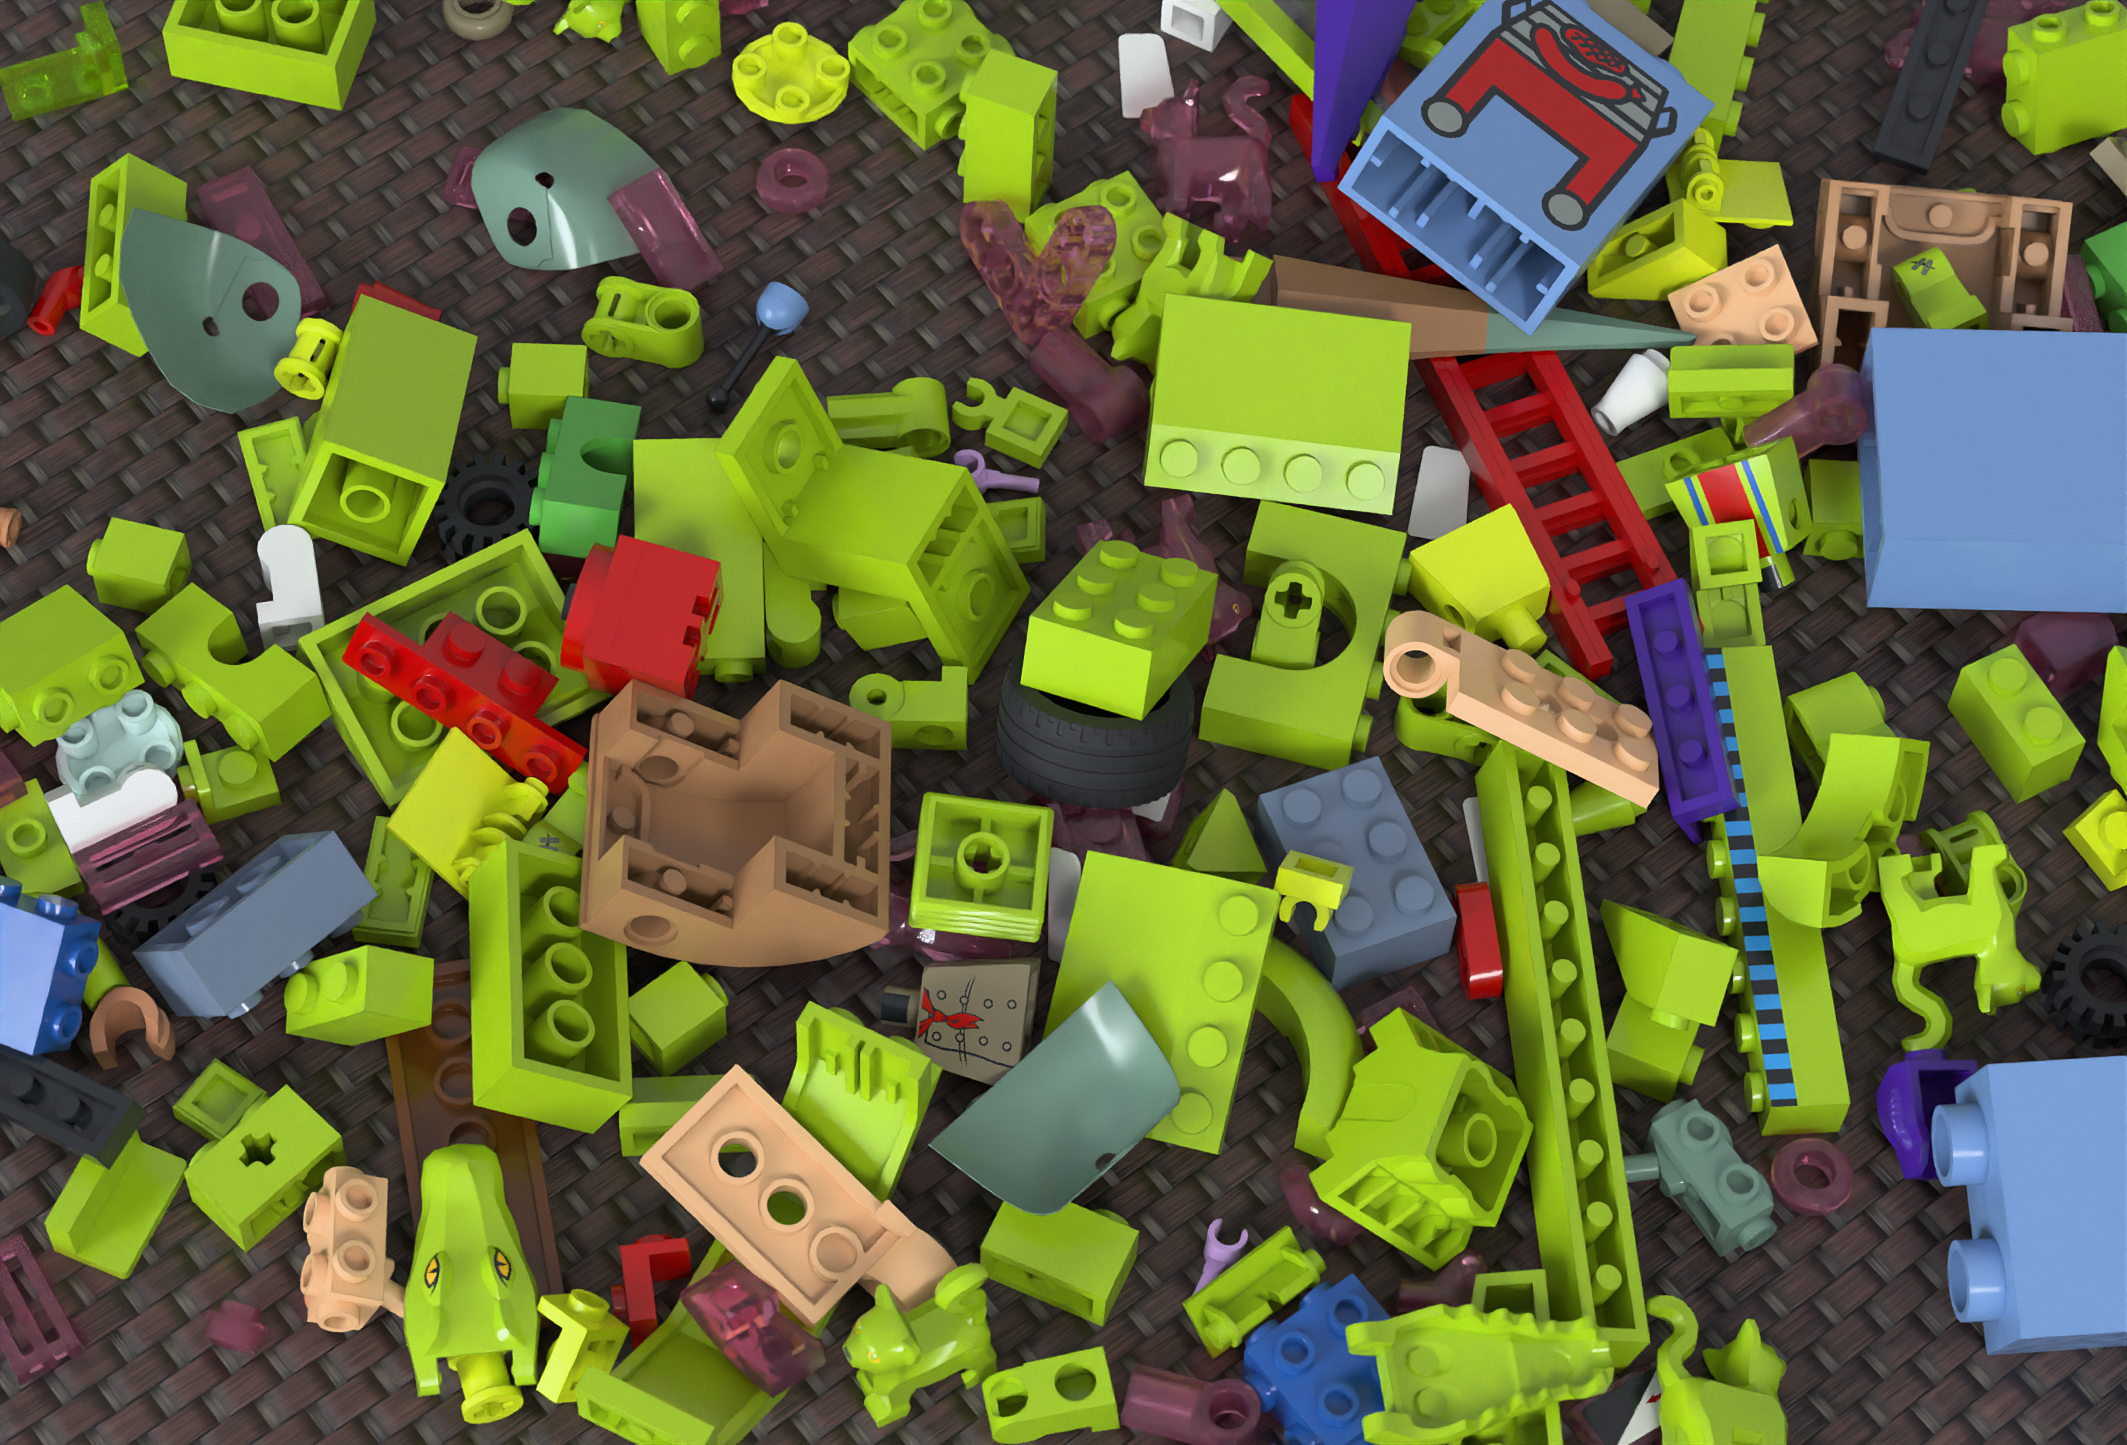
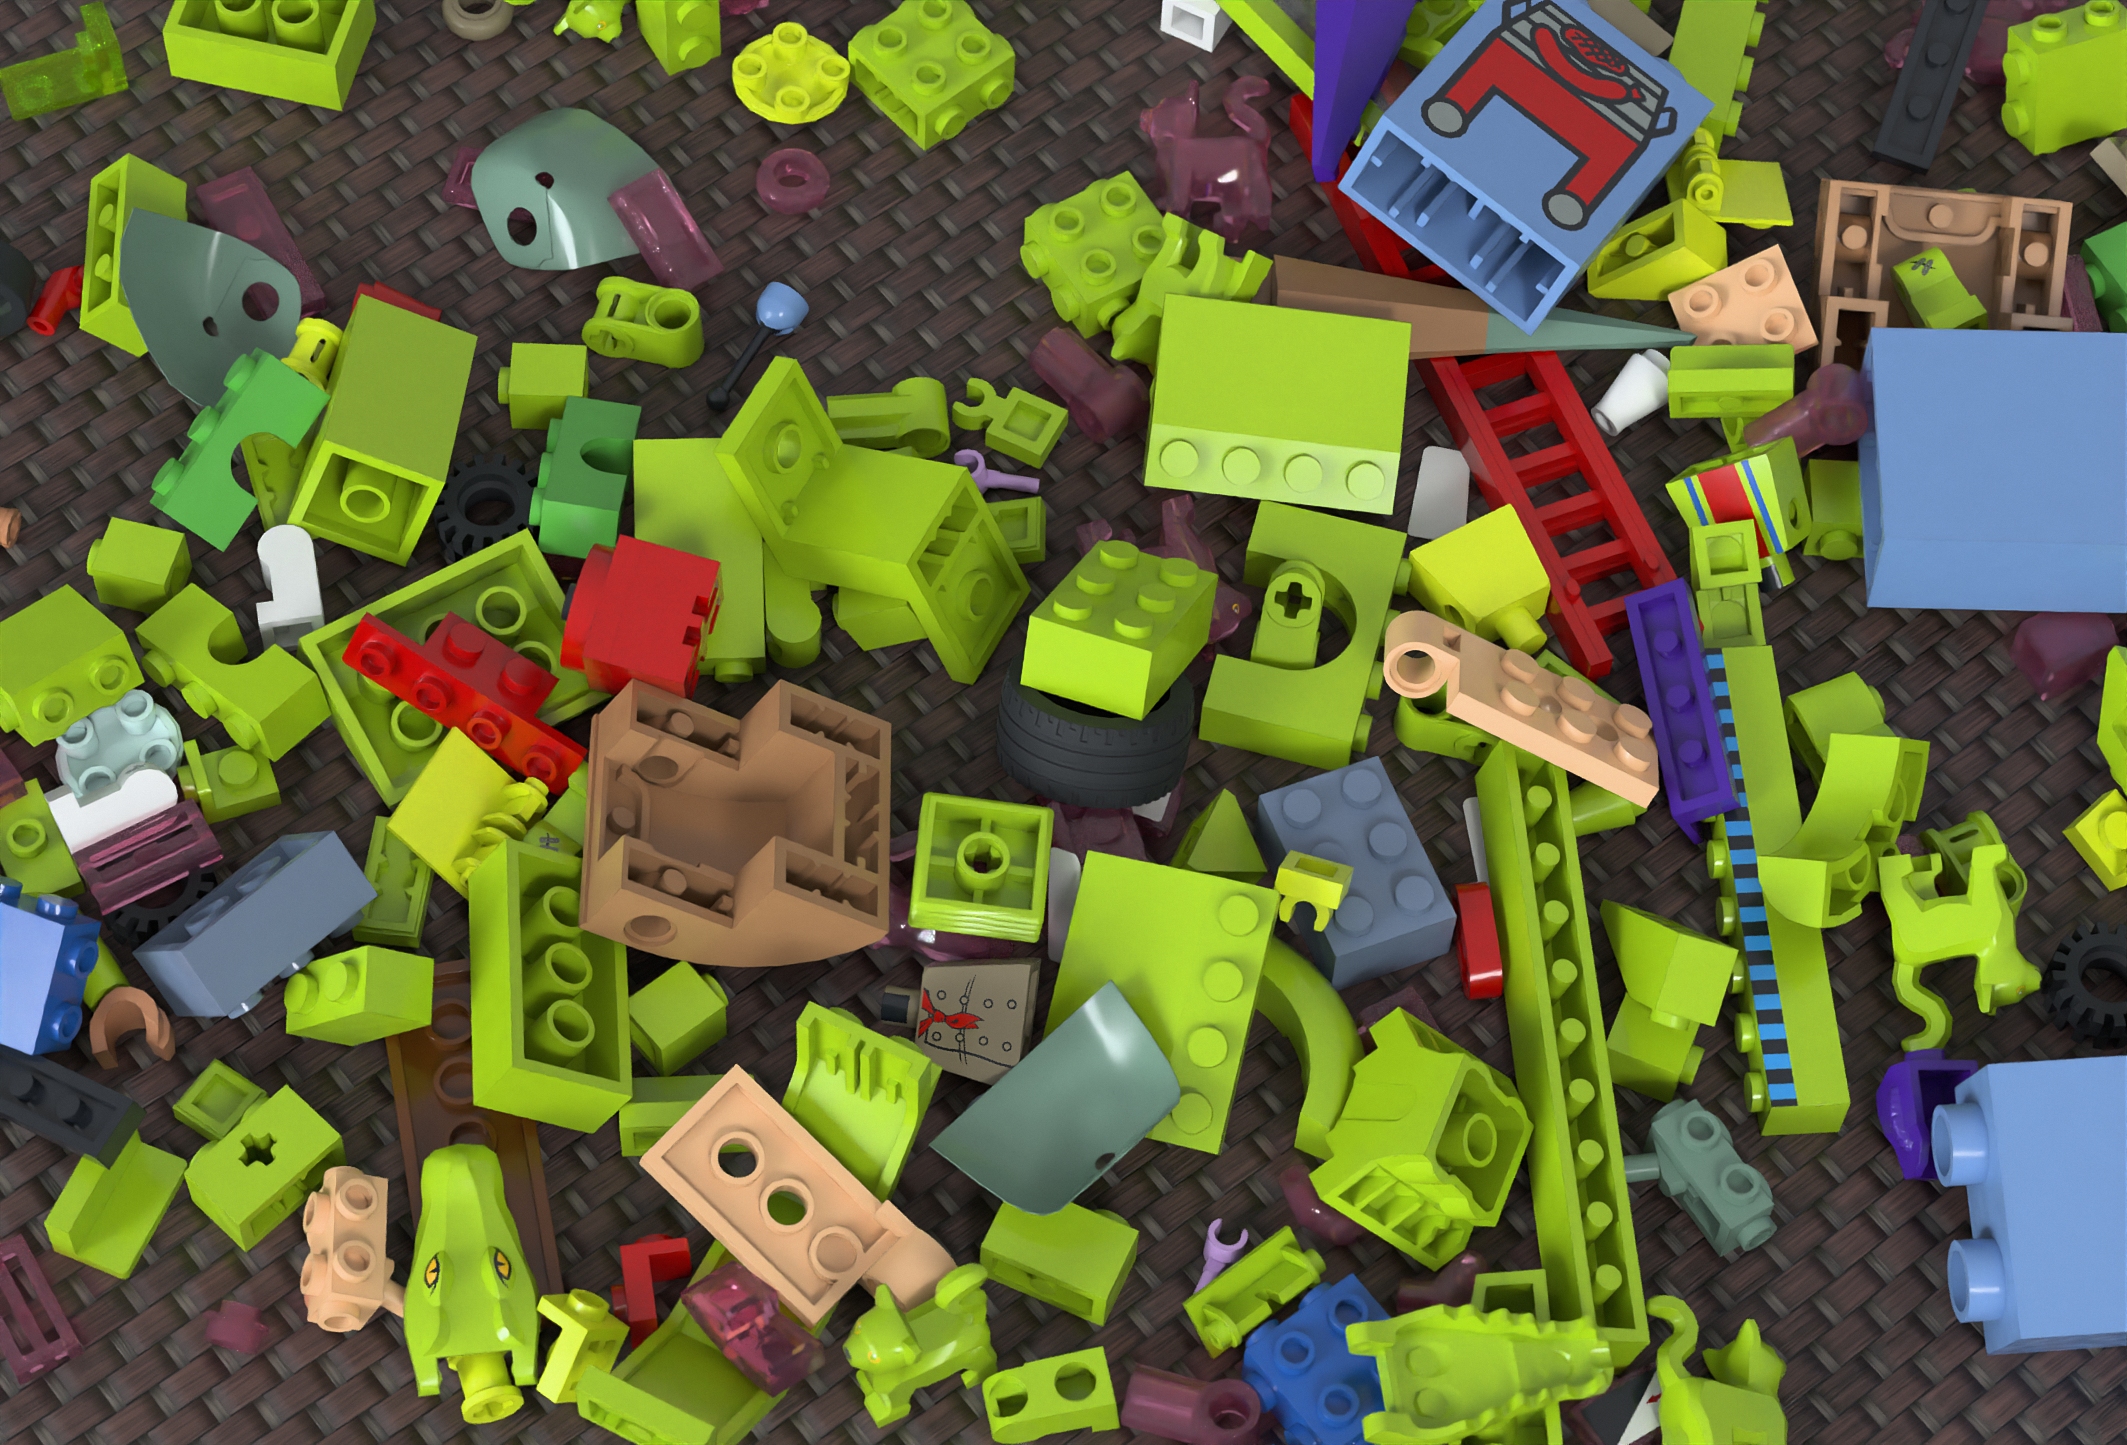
(200, 485): none -> bright green arch
(919, 711): lime leg -> none
(1008, 132): lime brick -> none
(1037, 296): clear pink beam -> none
(1143, 73): white sticker -> none
(1650, 471): lime plate -> none
(1801, 1198): clear pink piece -> none
(2016, 723): lime brick -> none

